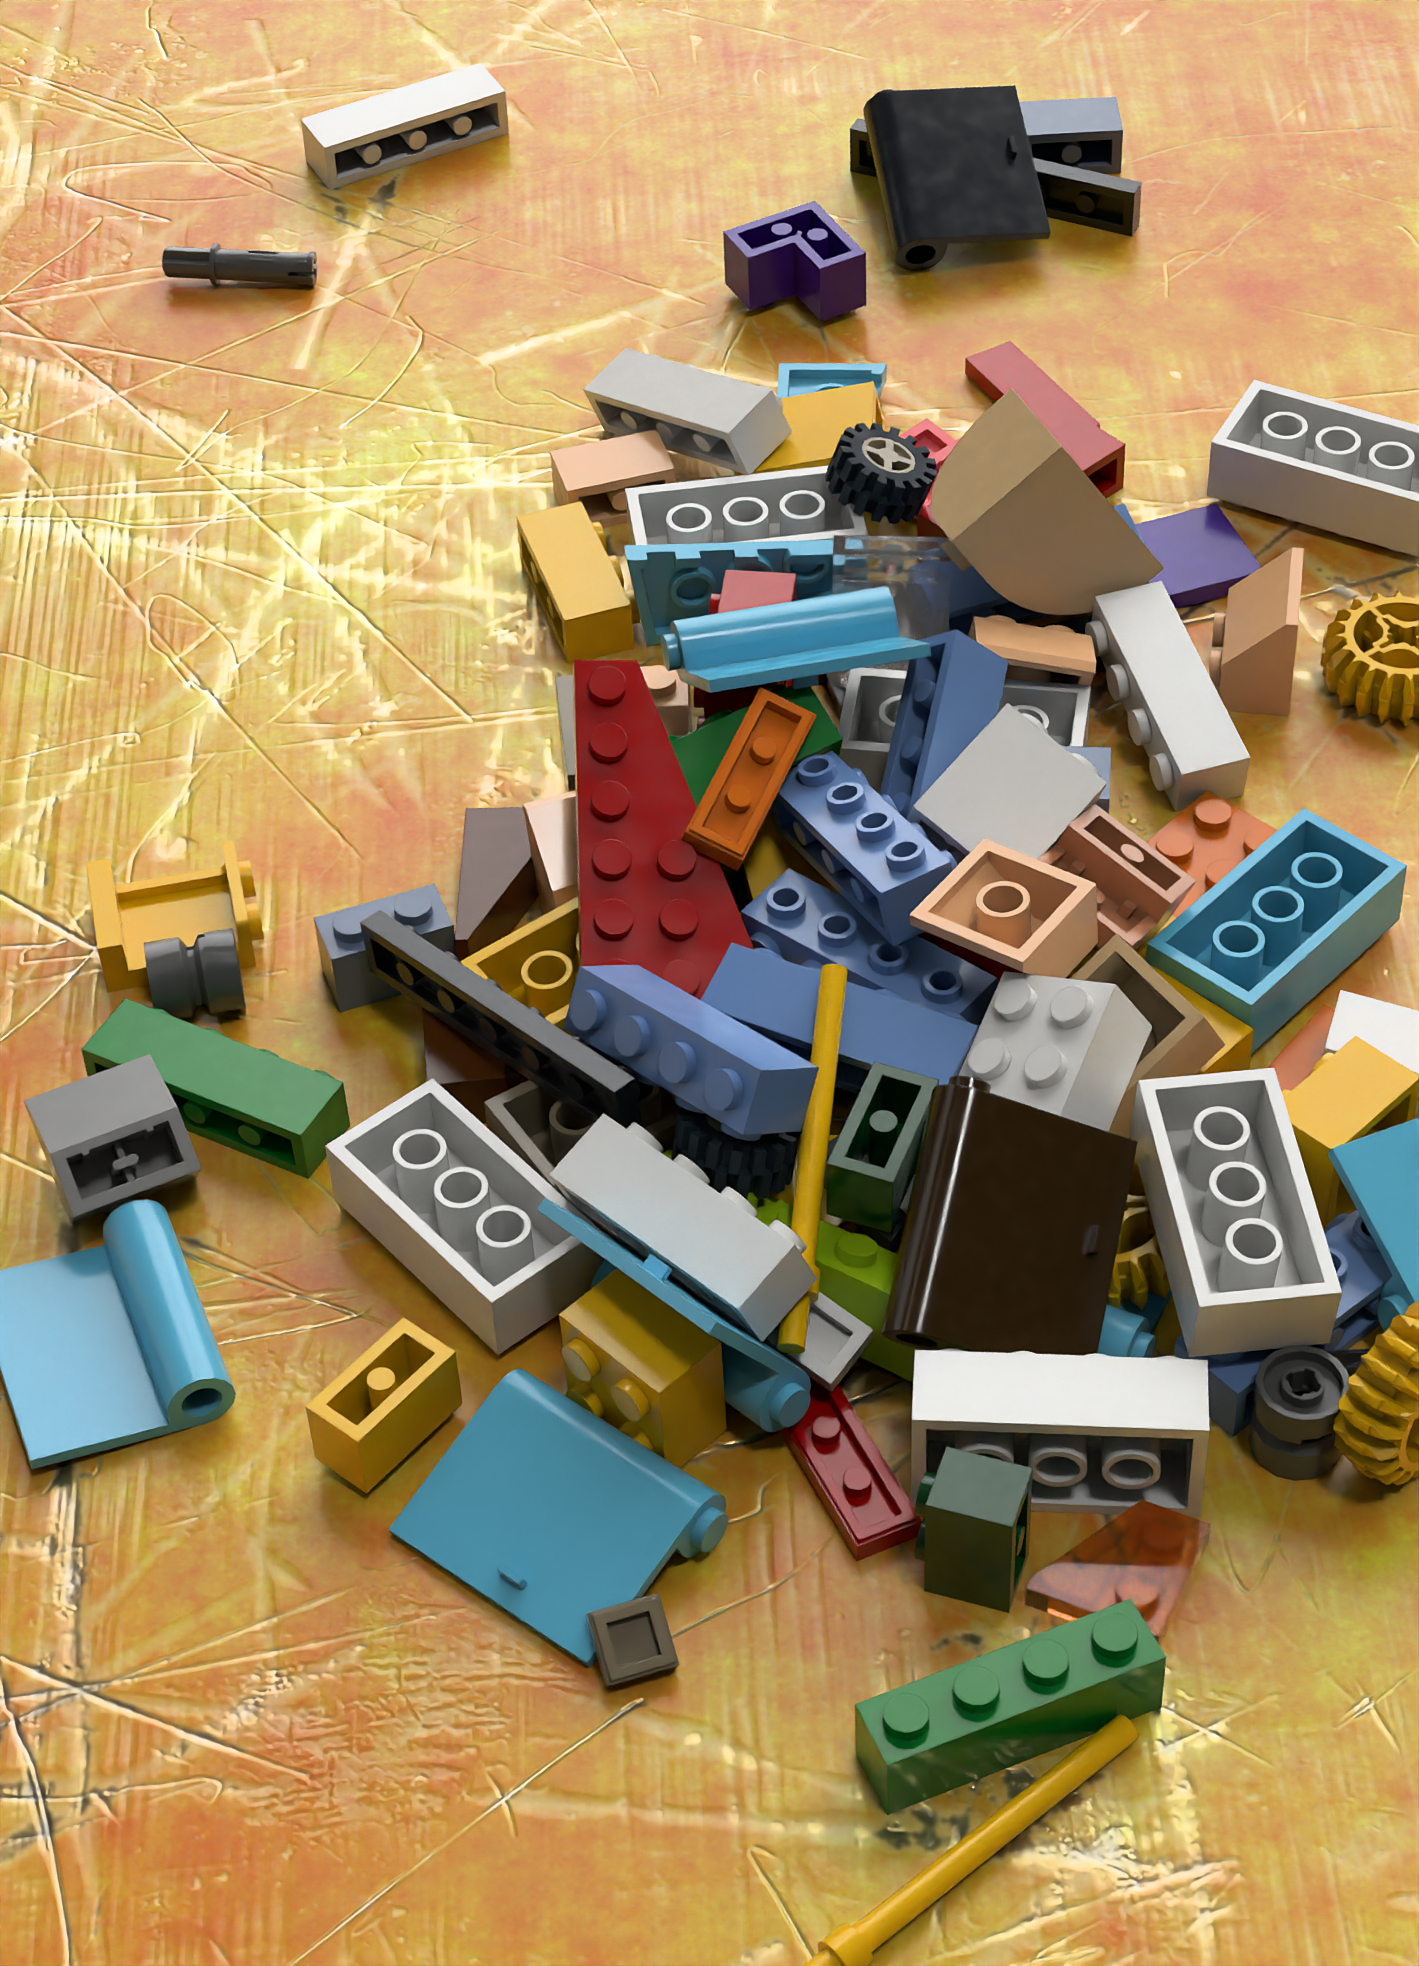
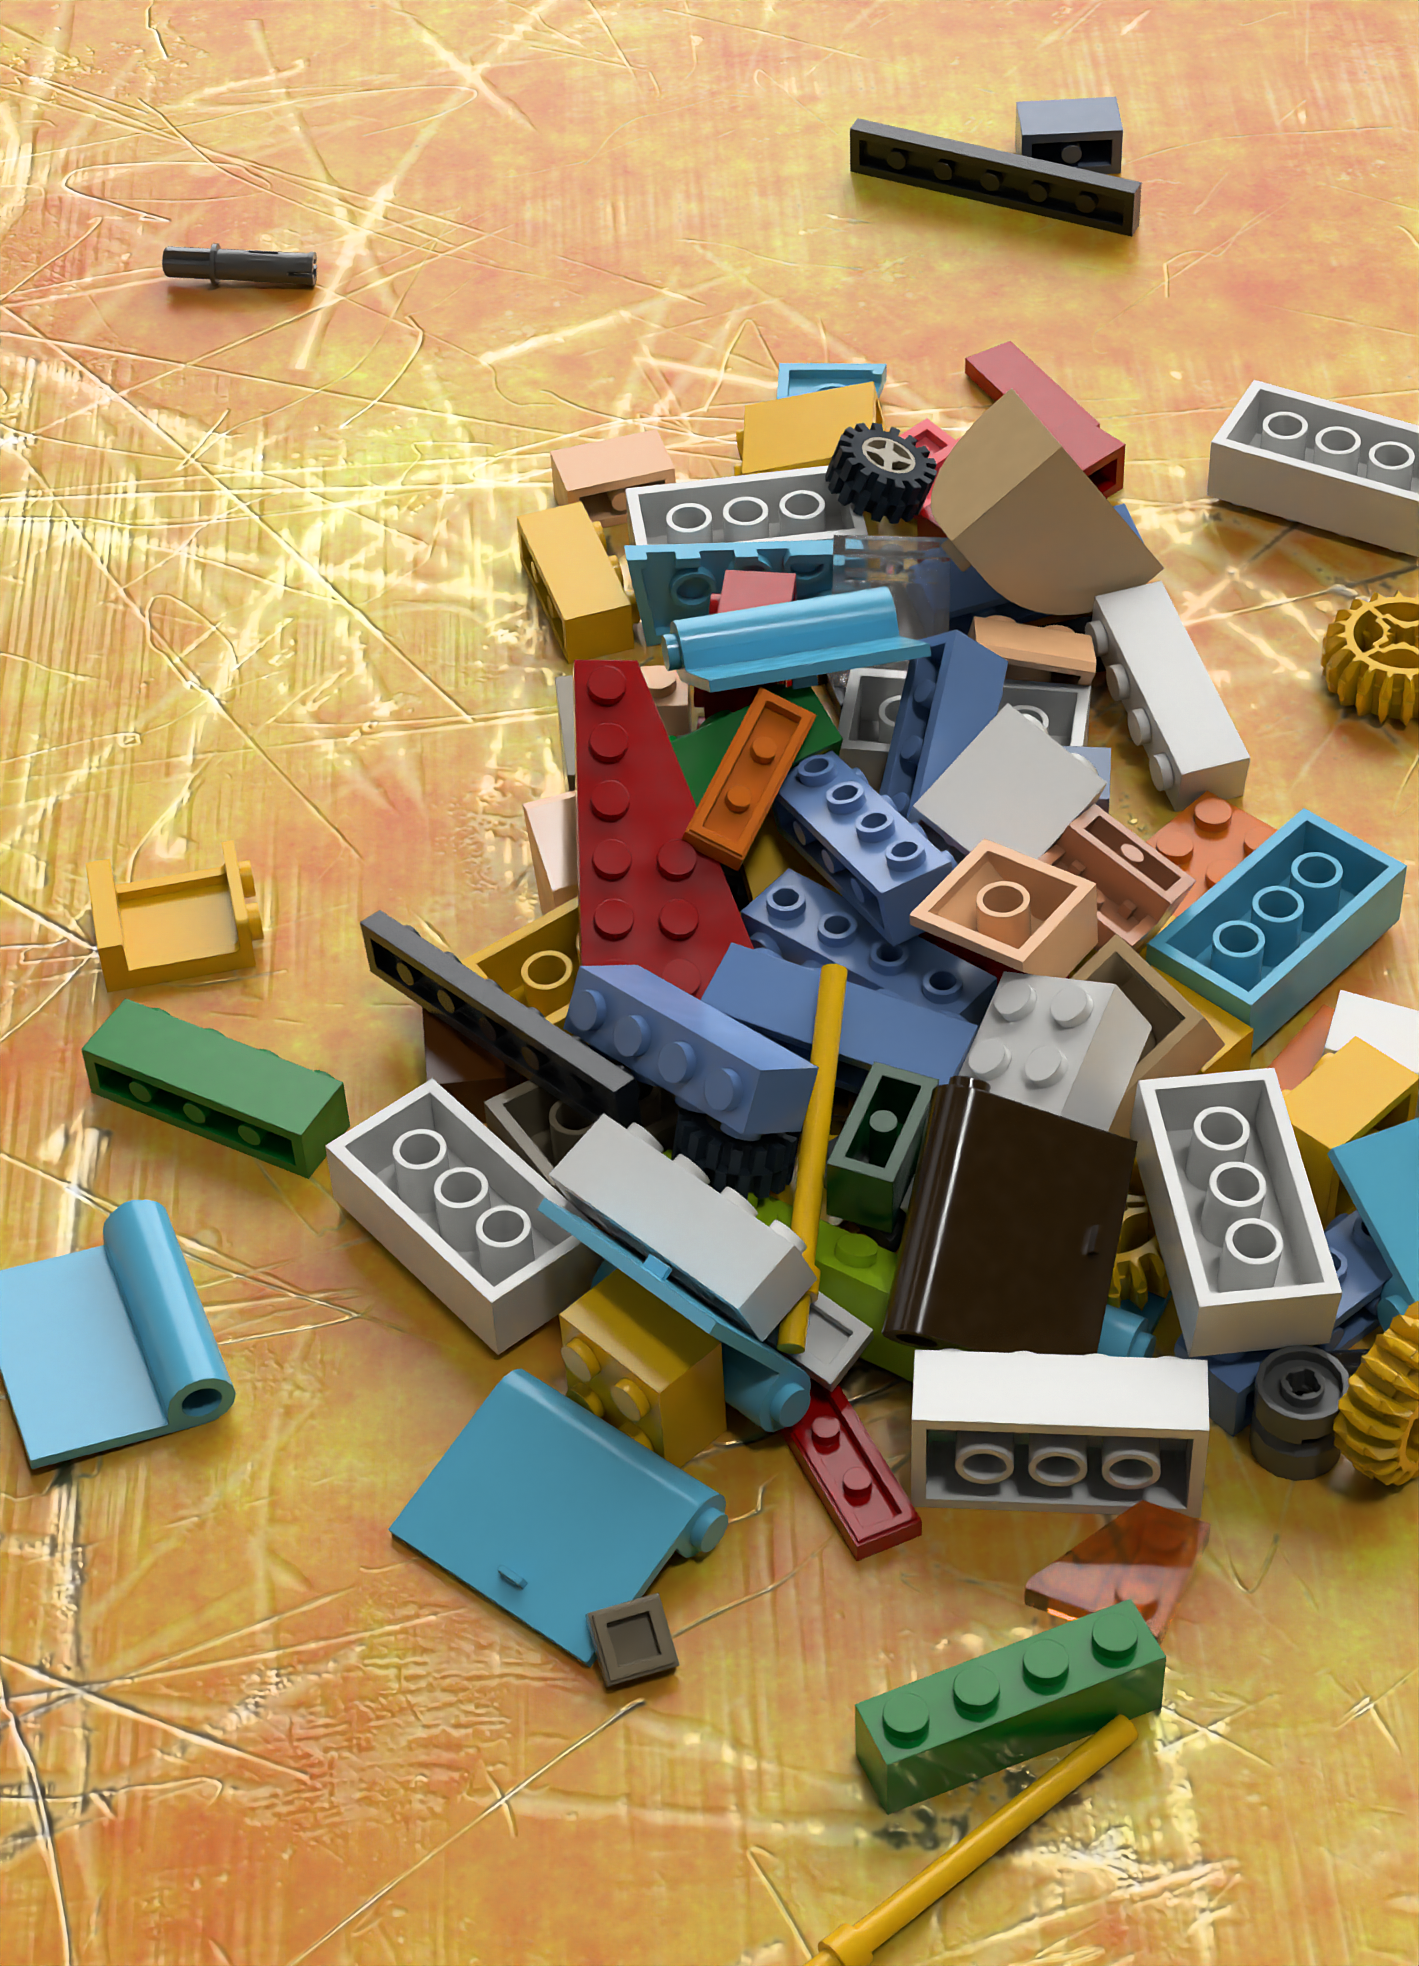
(112, 1138): light grey slope -> none
(195, 974): dark grey wheel -> none
(344, 951): brick -> none
(384, 1404): yellow brick -> none
(405, 126): brick -> none
(495, 878): slope -> none
(691, 409): white brick -> none
(799, 255): dark purple brick -> none
(953, 170): black door -> none
(974, 1528): dark green brick -> none
(1198, 554): tile -> none
(1259, 638): light nougat slope -> none

